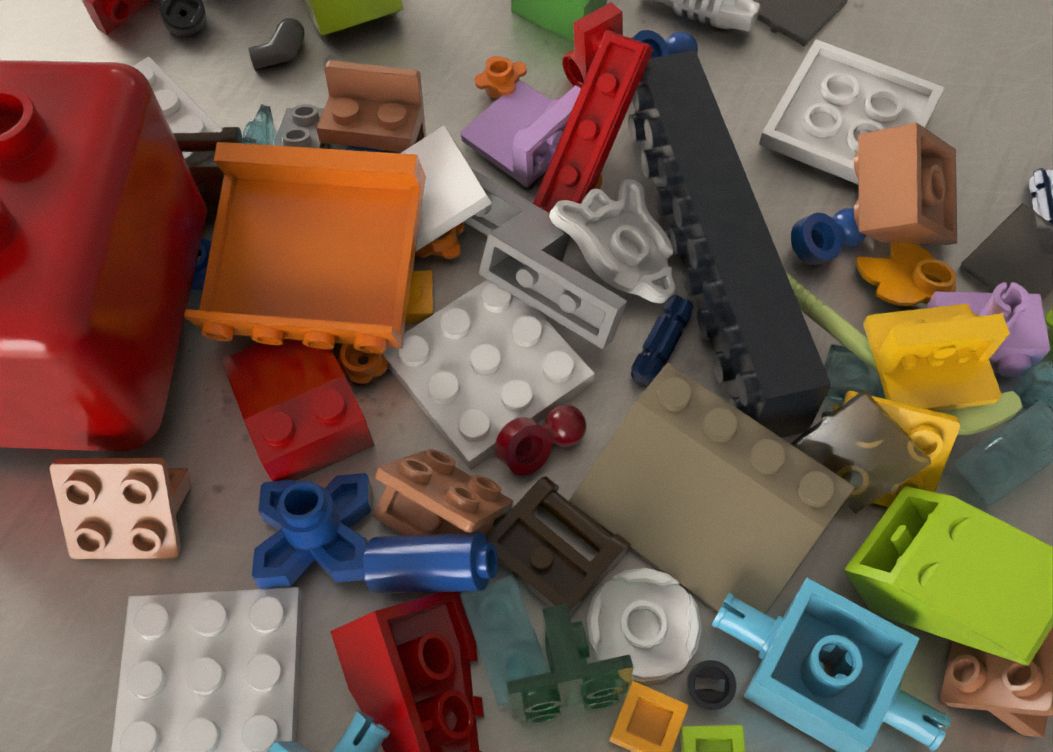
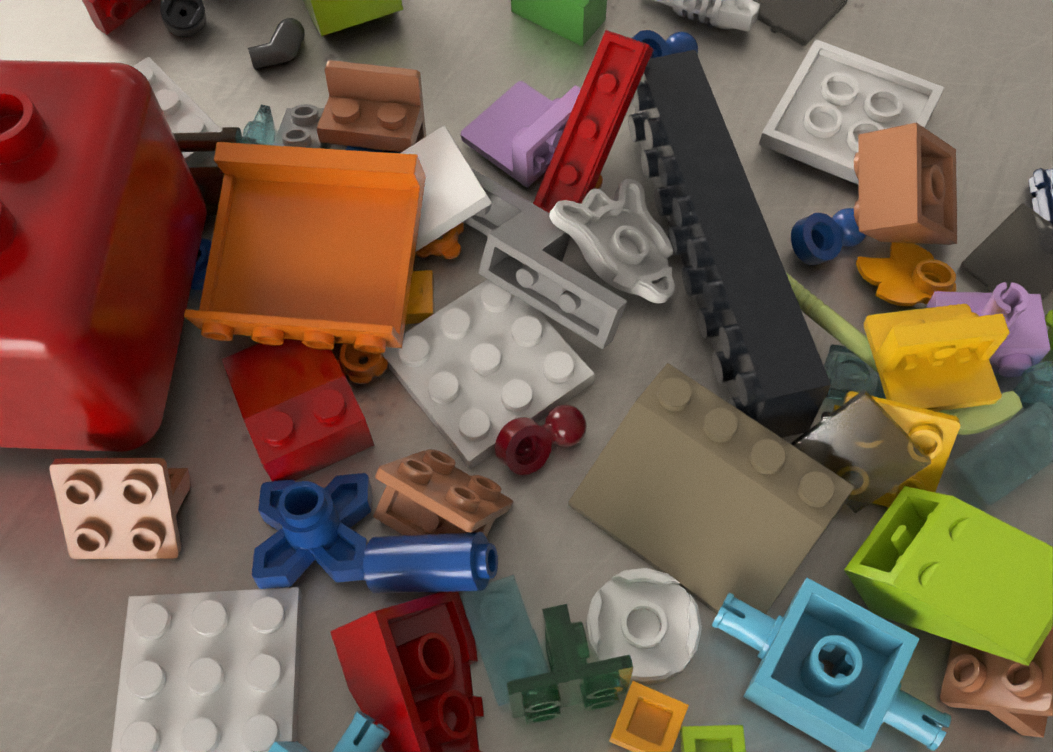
(500, 76): orange plate -> none
(543, 558): dark brown plate -> none
(587, 37): red plate -> none
(662, 339): dark blue axle -> none
(711, 698): black hinge -> none

